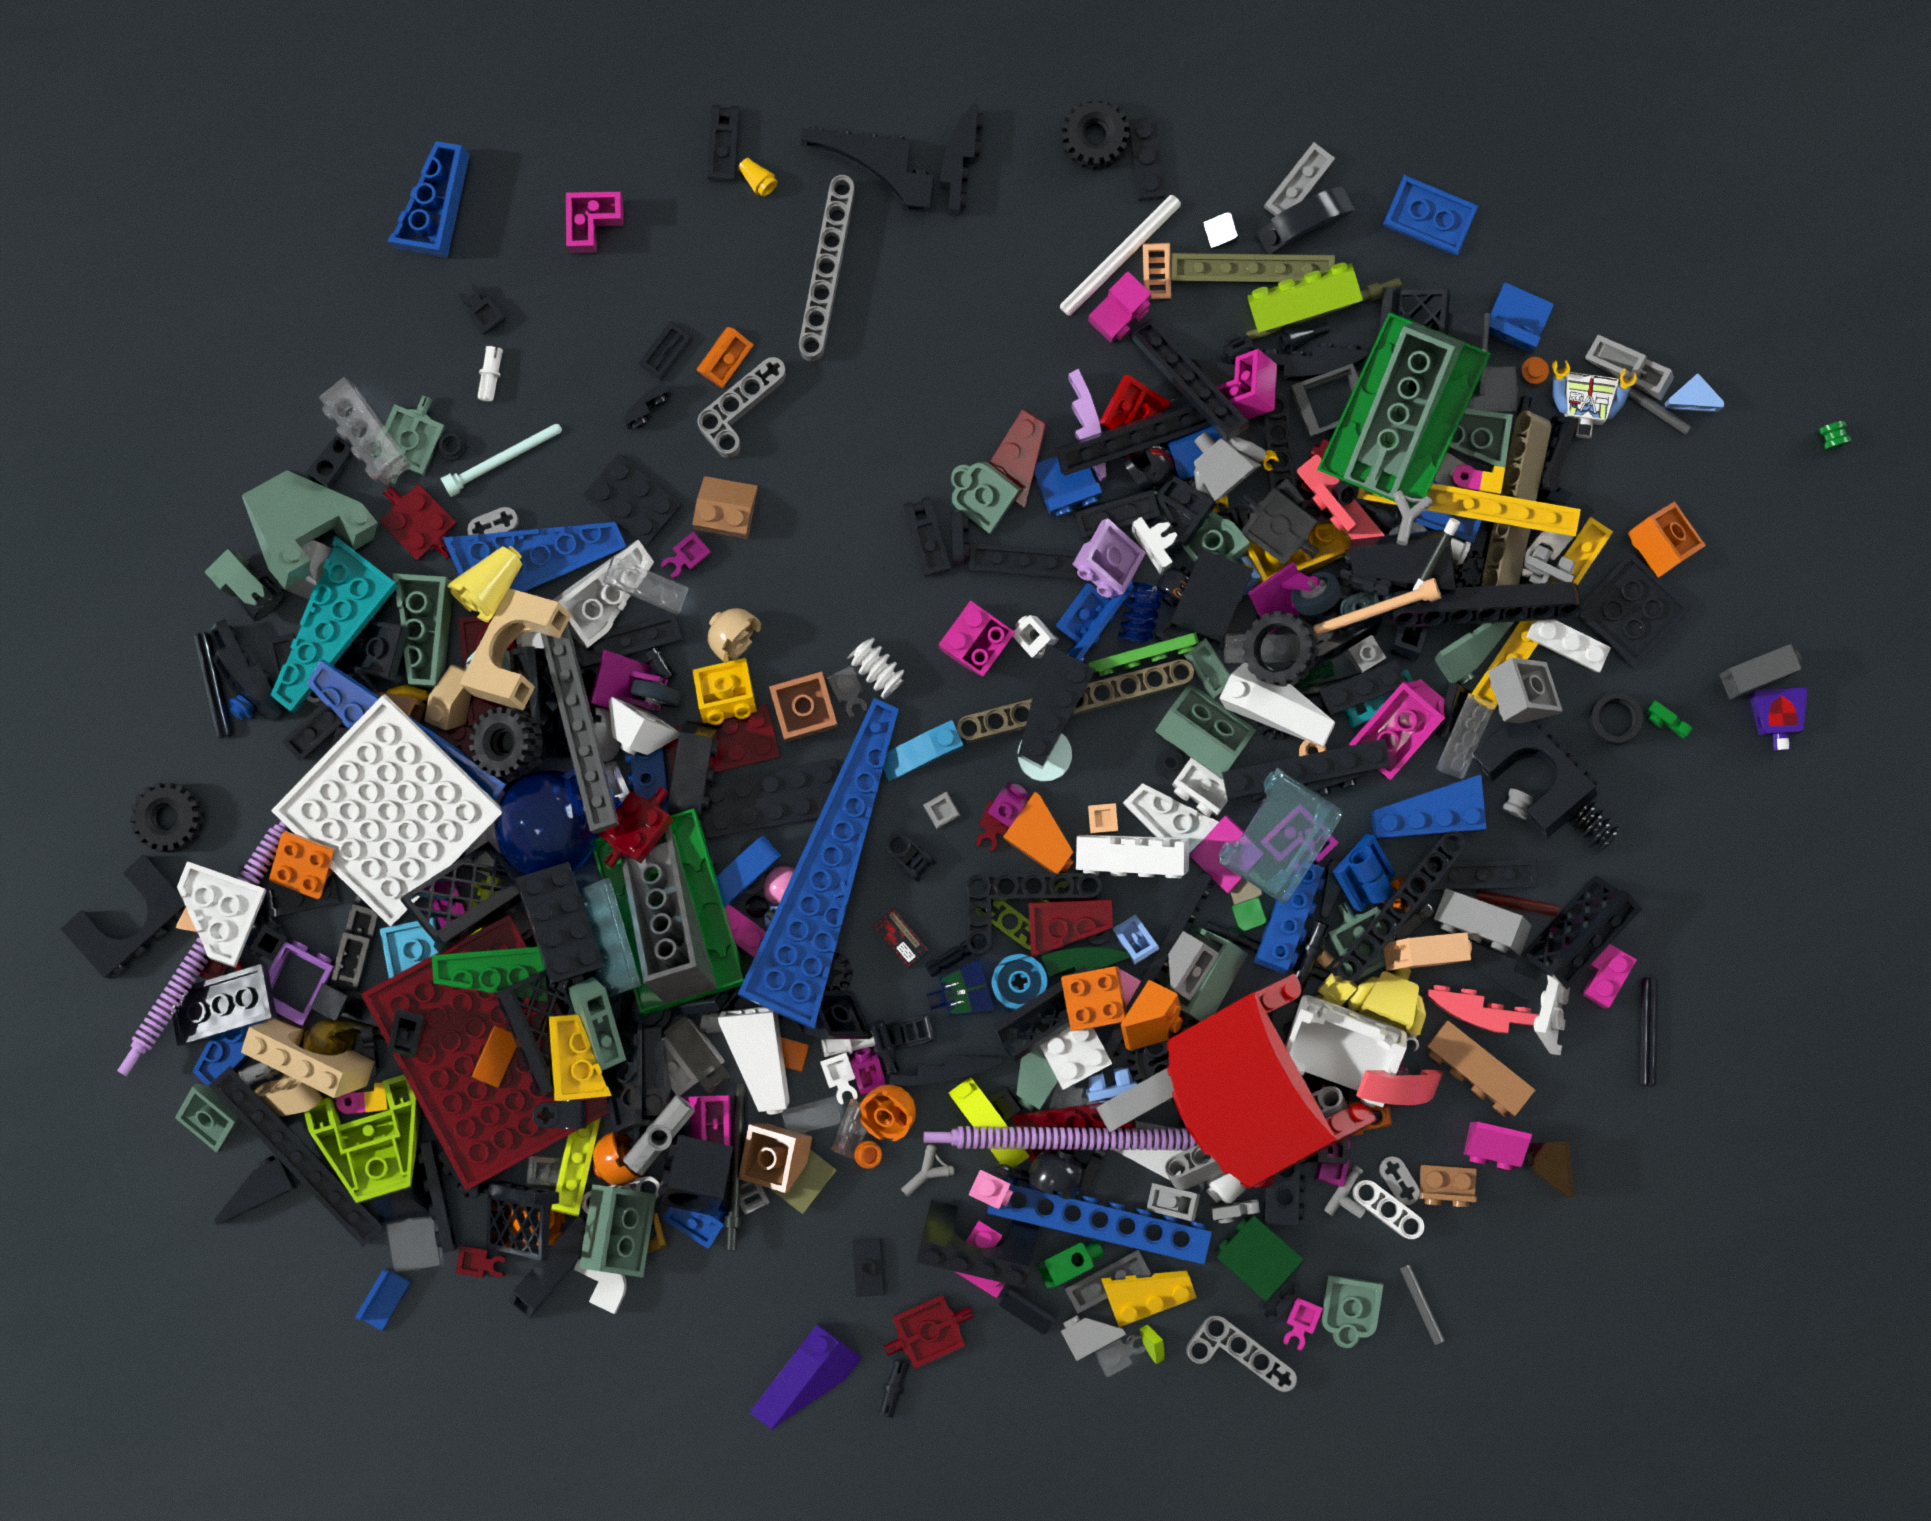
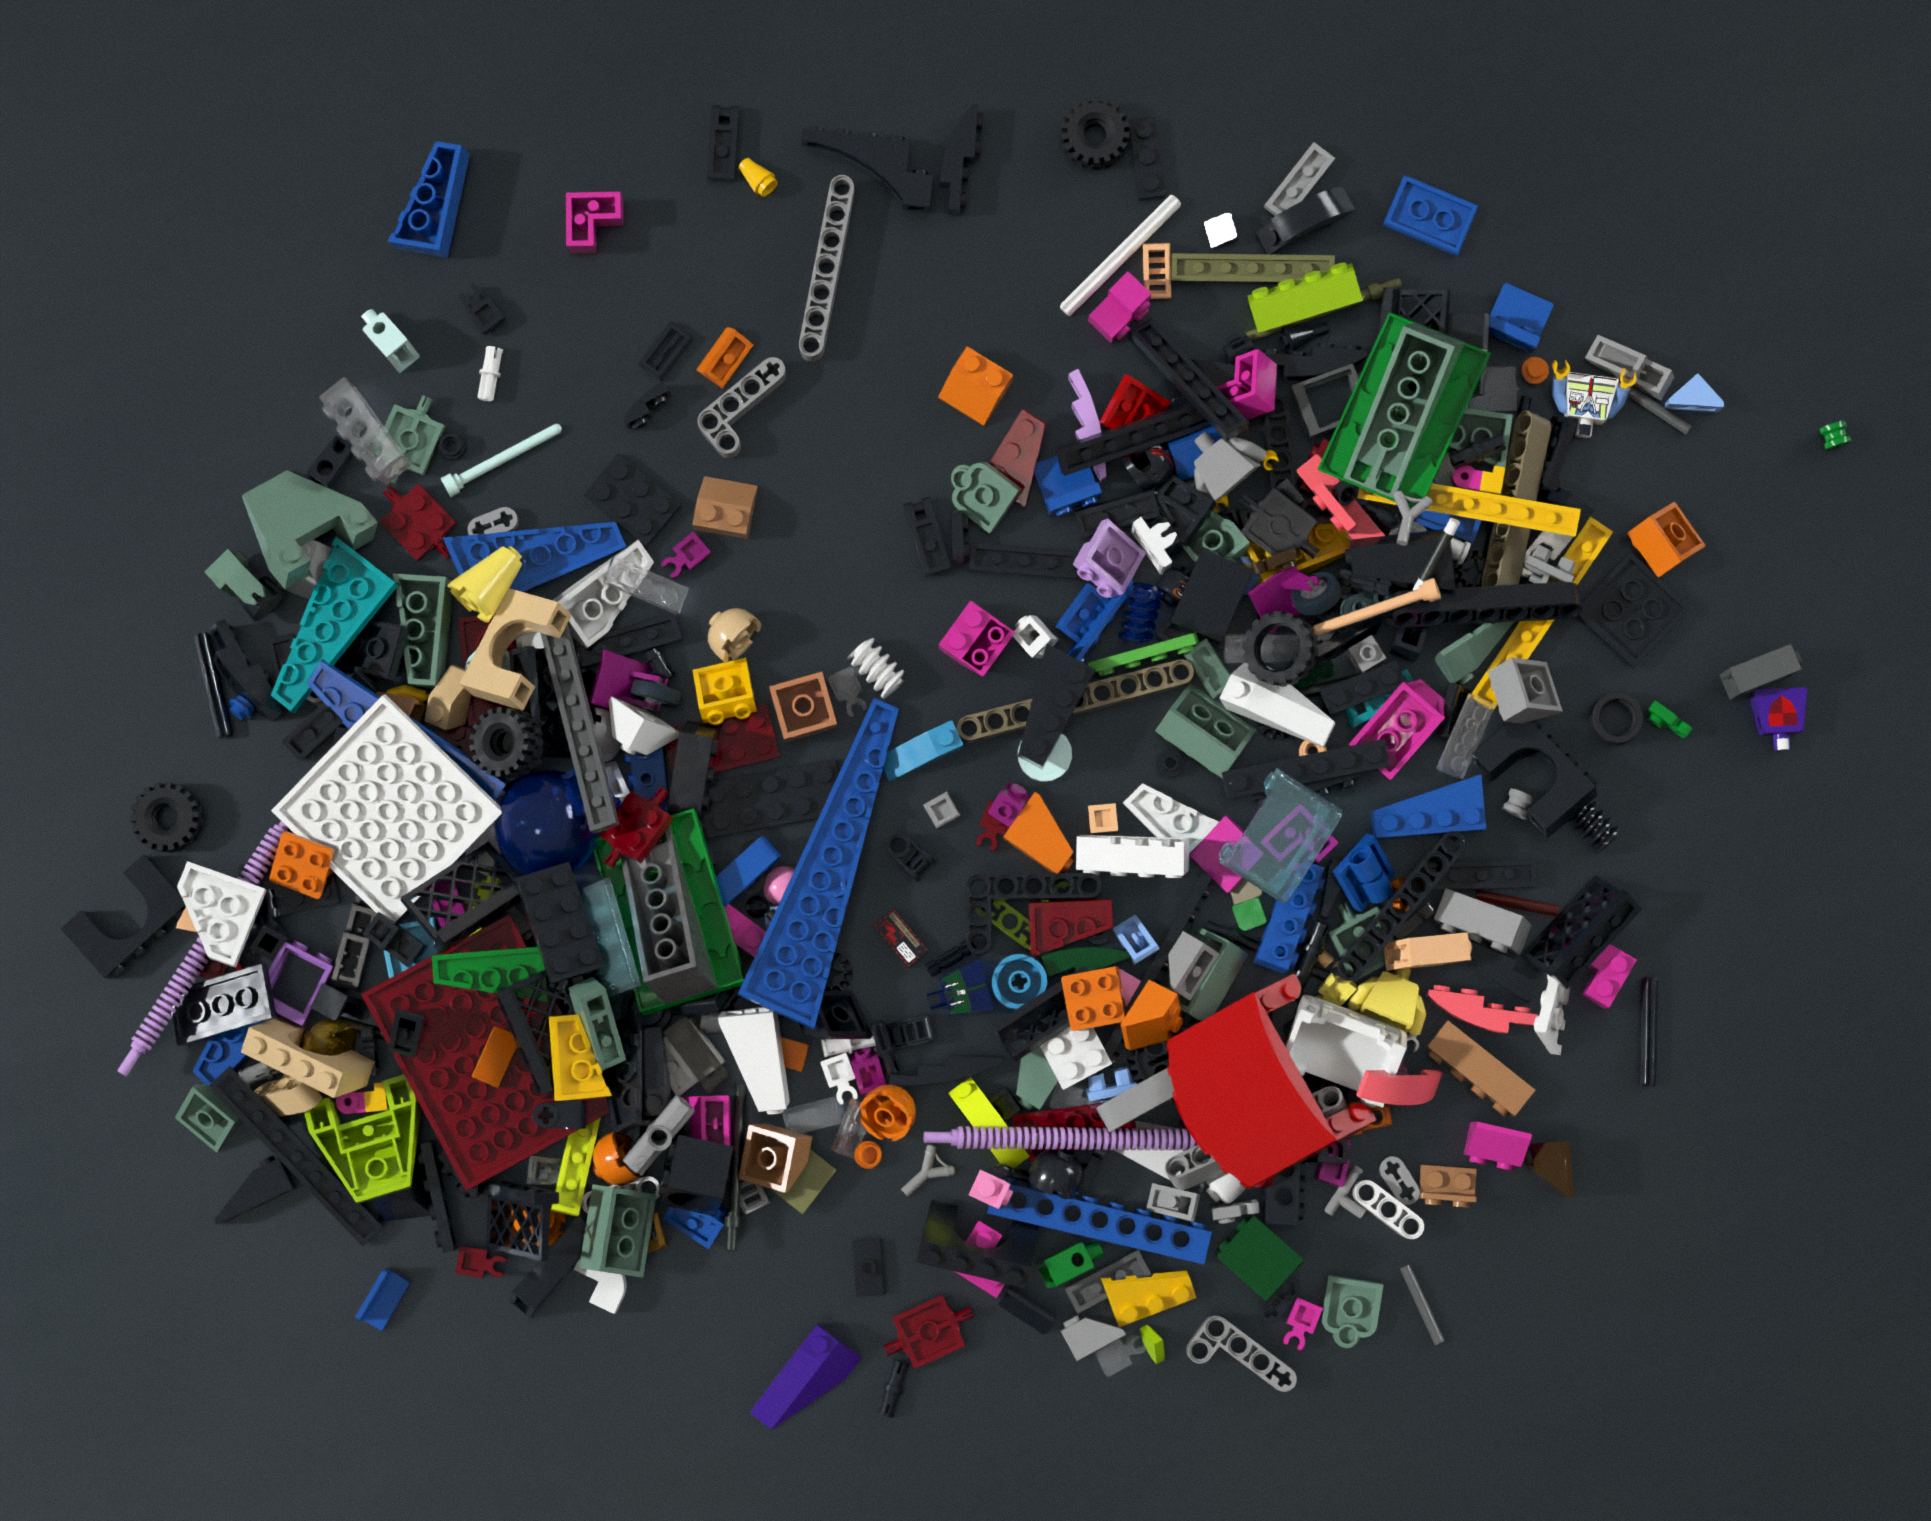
(389, 340): none -> light aqua torso
(394, 939): none -> black slope
(413, 1244): clear piece -> none
(975, 386): none -> orange slope
(1202, 787): white bracket -> none
(1284, 560): none -> dark brown plate
(1477, 451): none -> black pin
(1569, 643): white plate -> none

